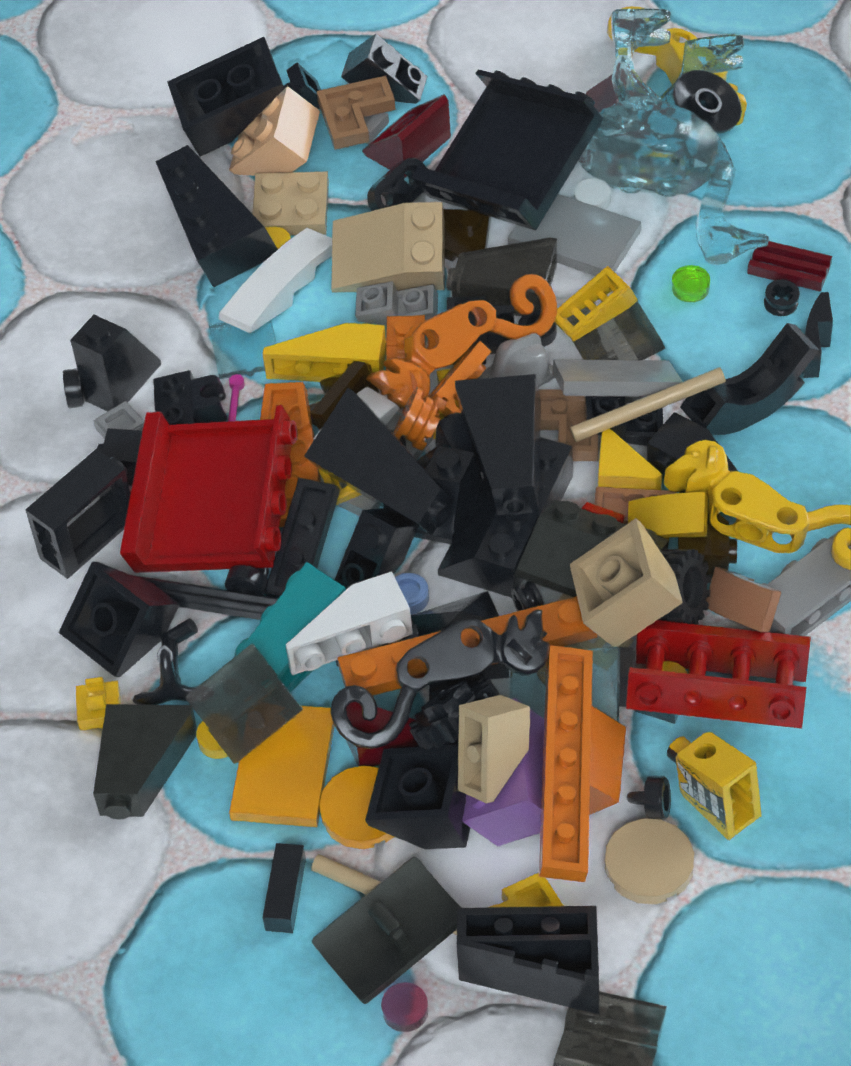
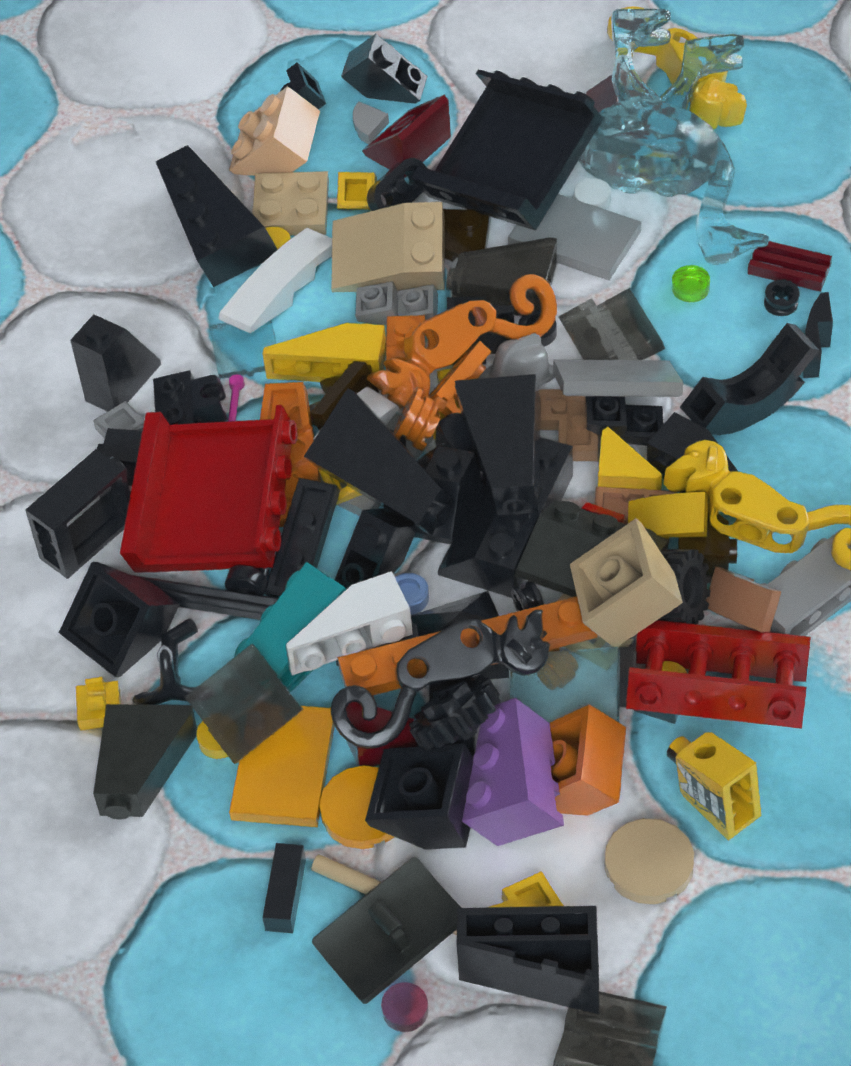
(73, 388): black tile -> none
(225, 95): black slope -> none
(347, 106): medium nougat plate -> none
(354, 189): none -> yellow slope
(490, 744): tan slope -> none
(566, 765): orange plate -> none
(595, 289): yellow slope -> none
(648, 404): tan bar -> none
(655, 797): black tile -> none
(709, 99): black dish -> none

